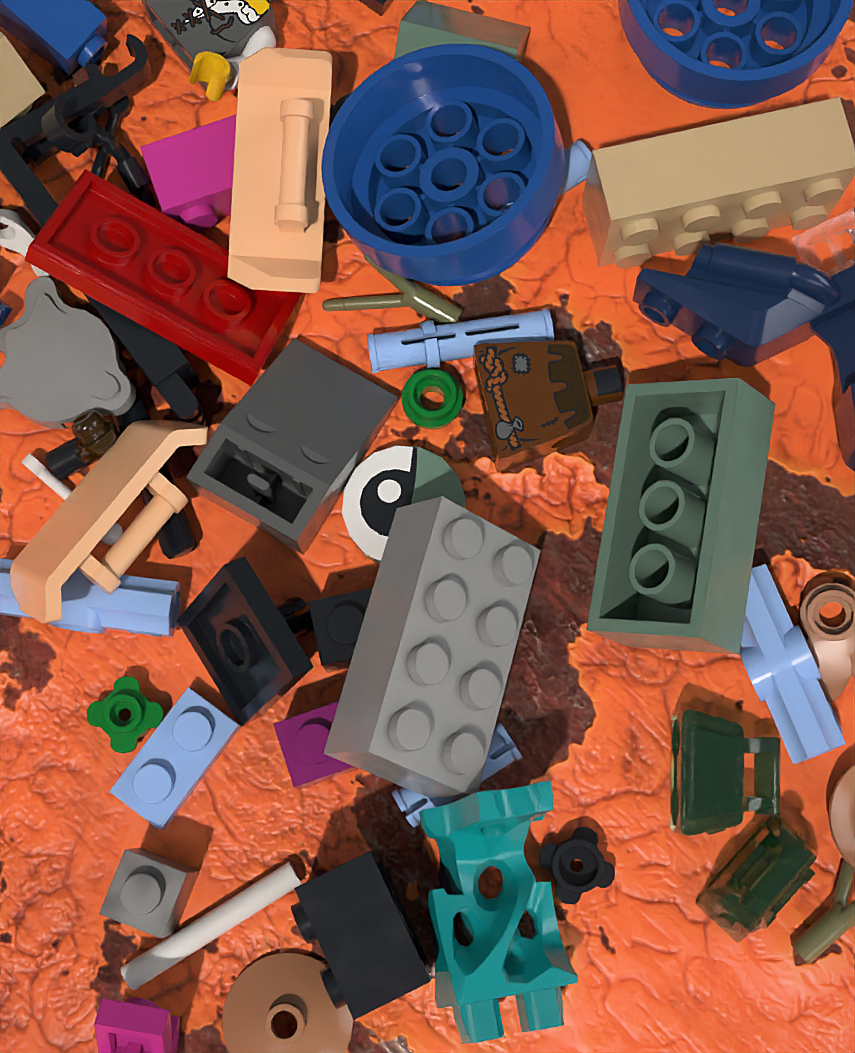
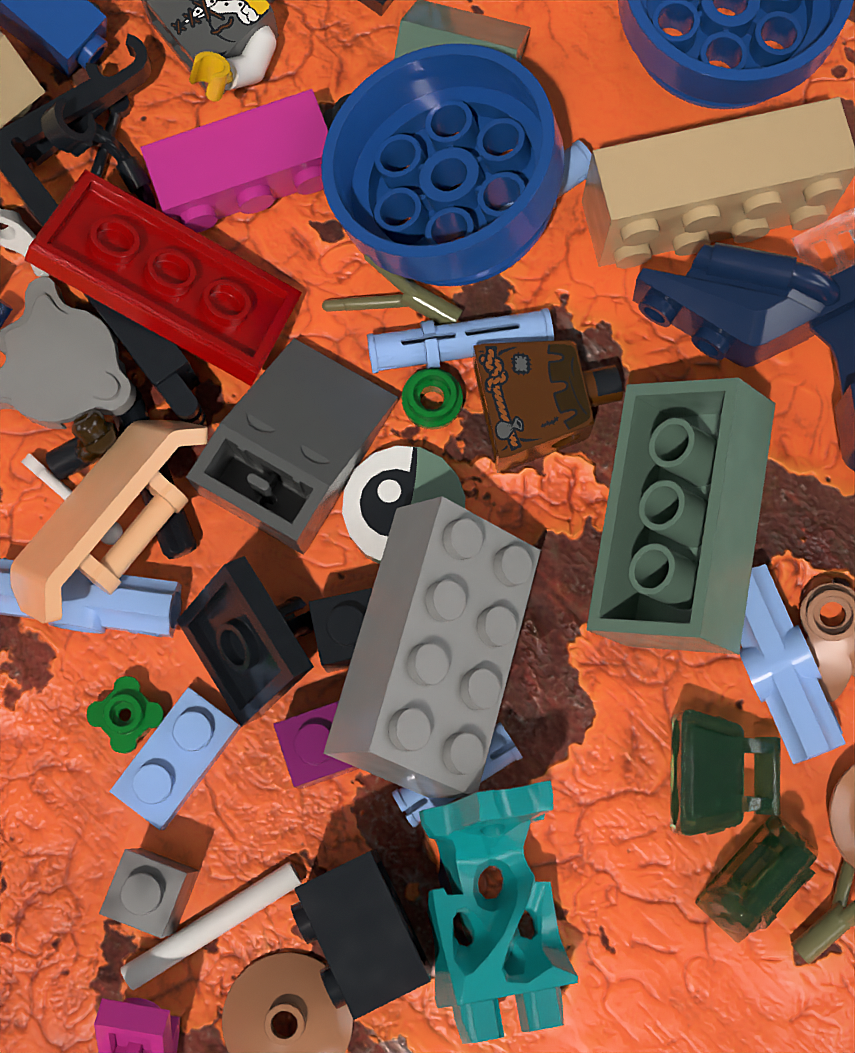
(279, 171): light nougat piece -> none
(593, 873): black plate -> none

